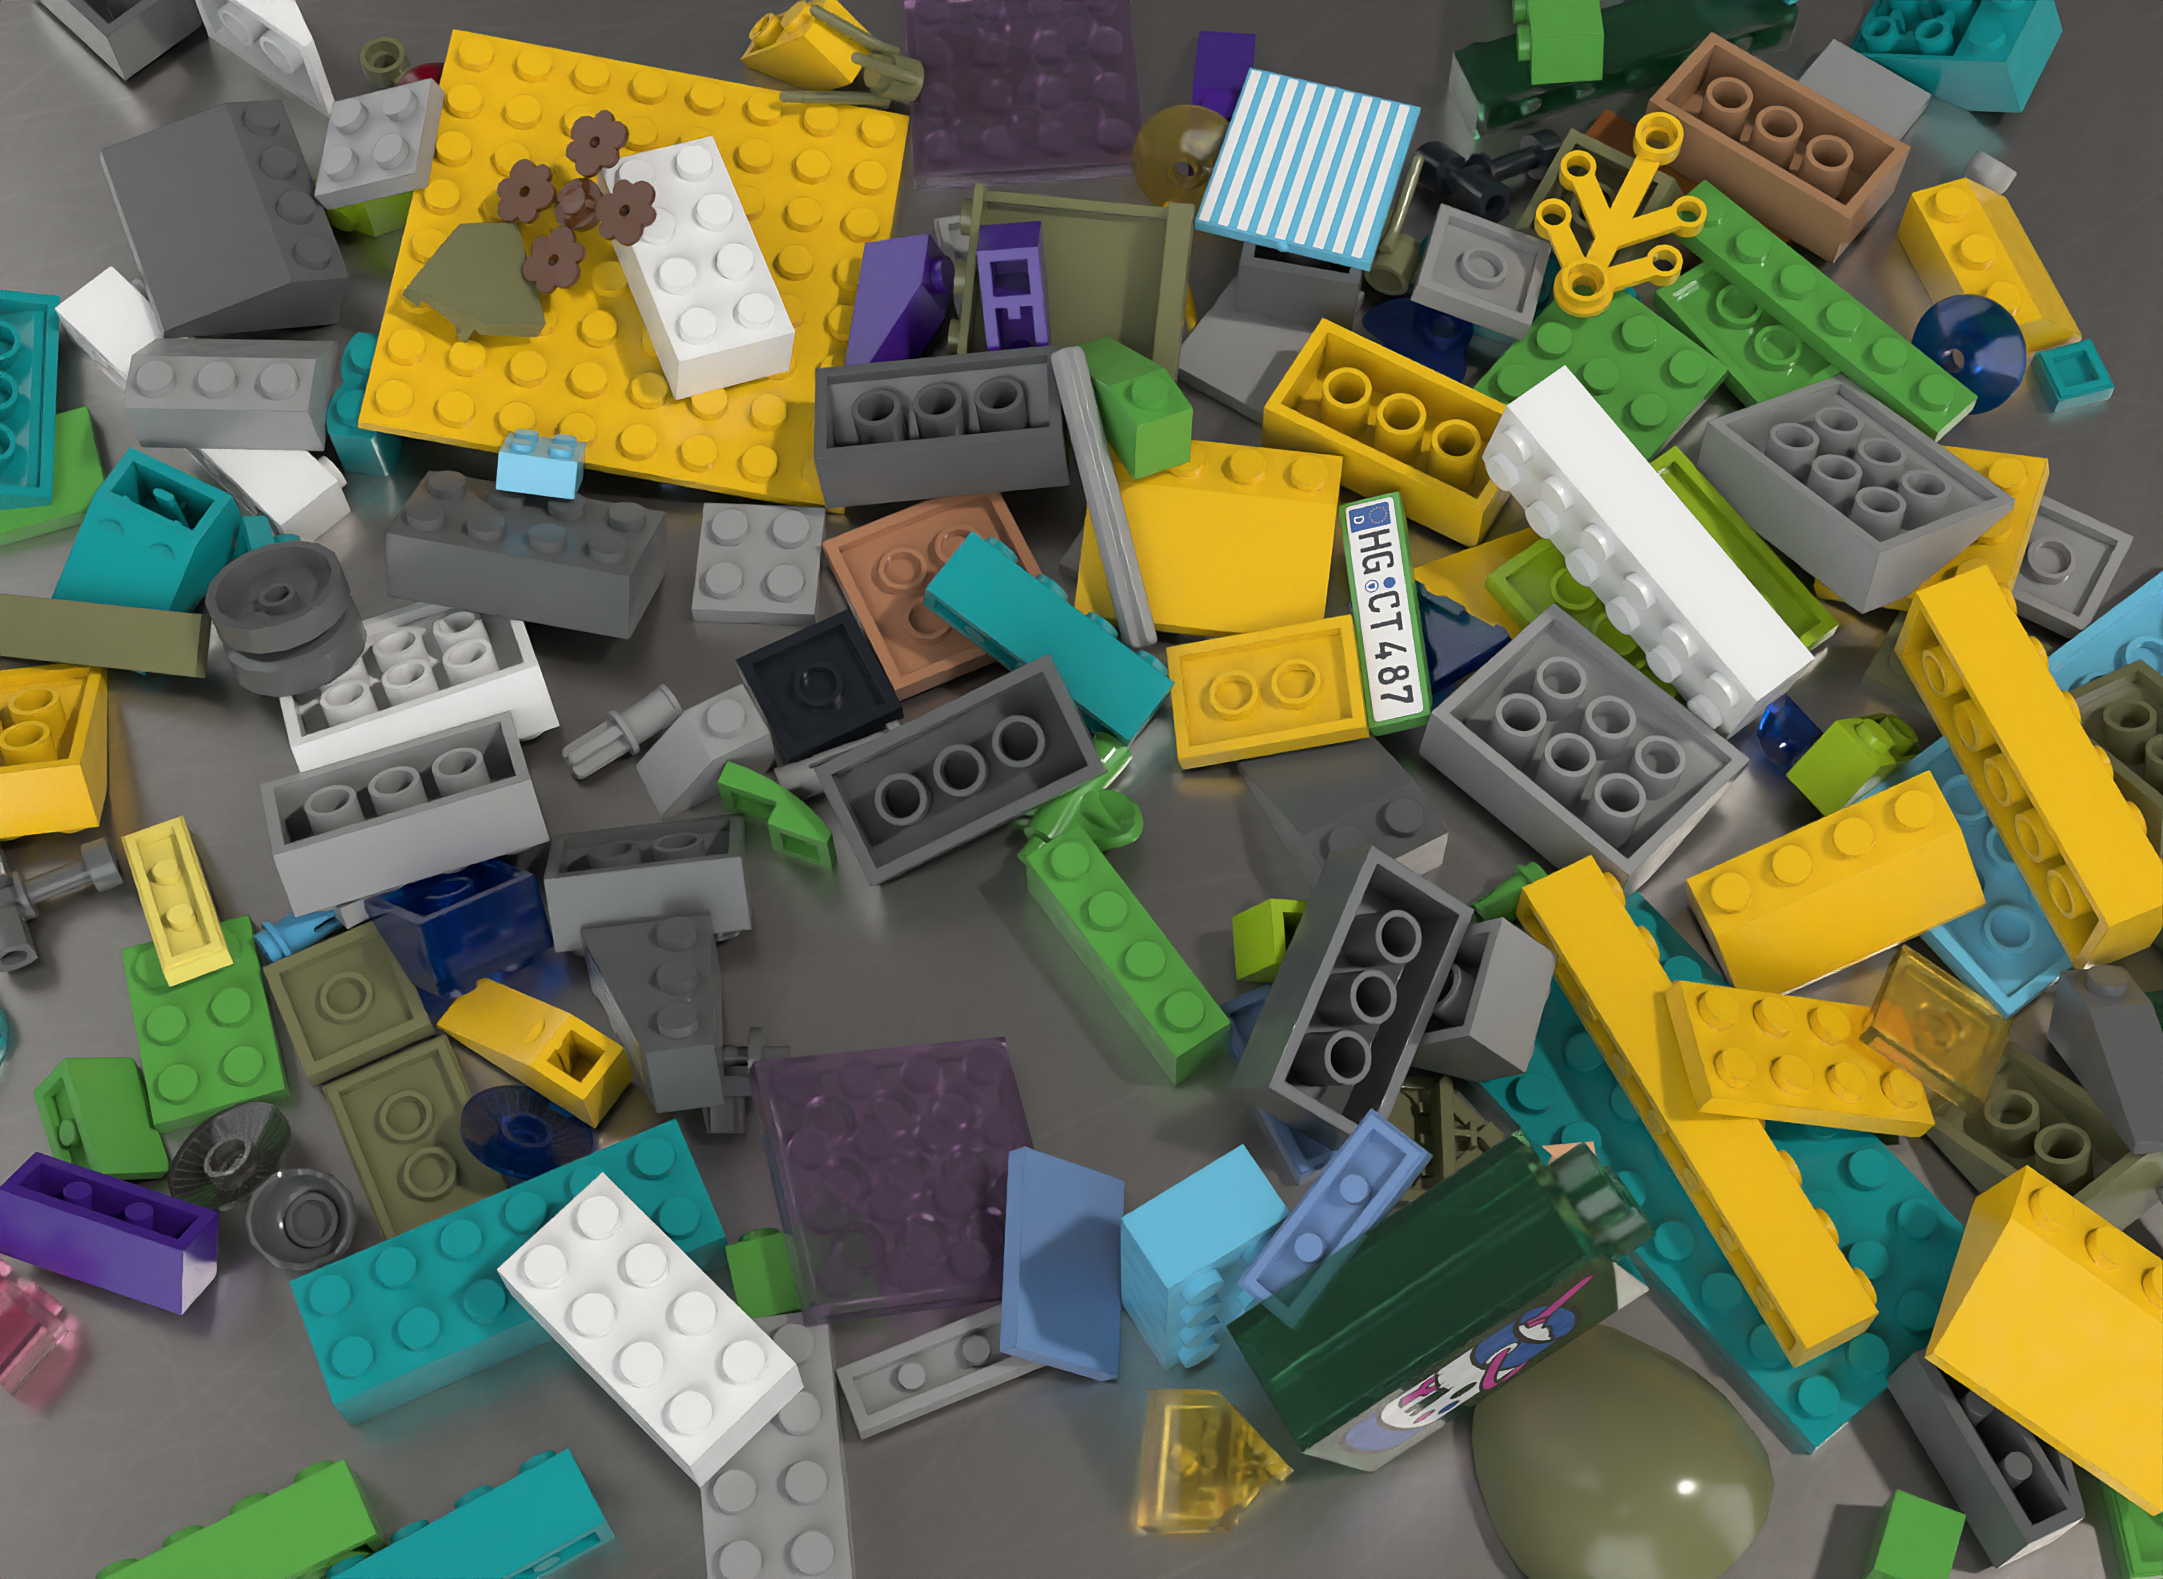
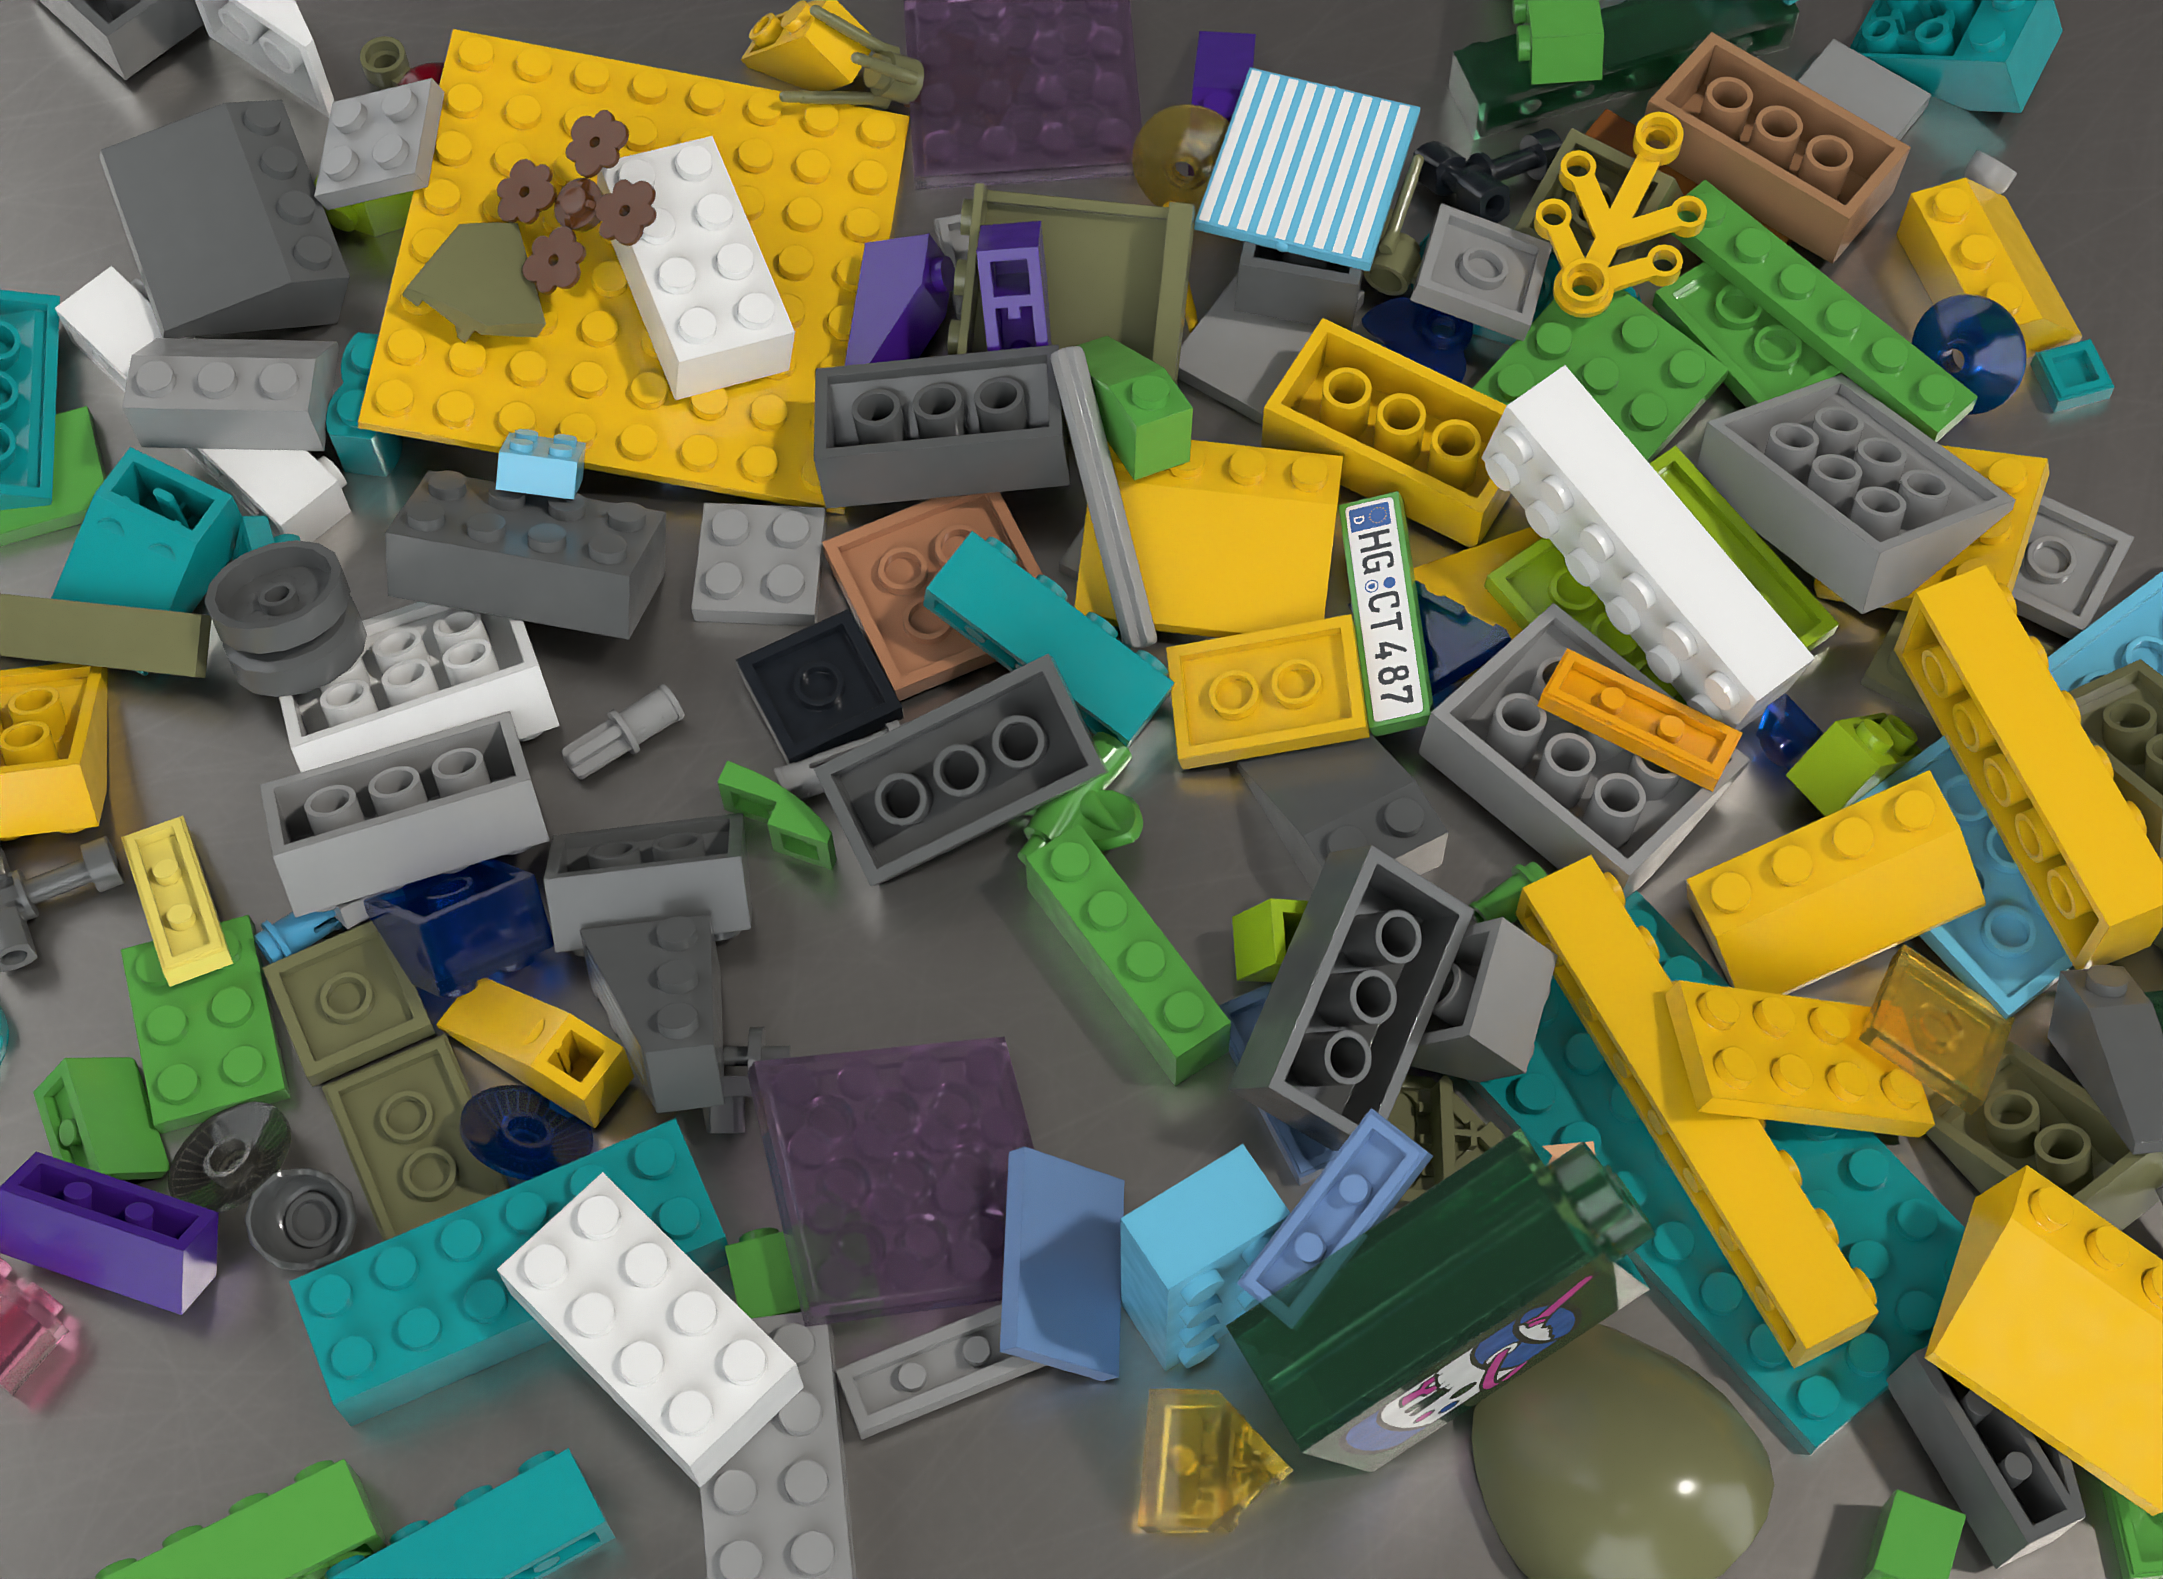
(692, 753): light grey slope -> none
(1639, 719): none -> light orange tile

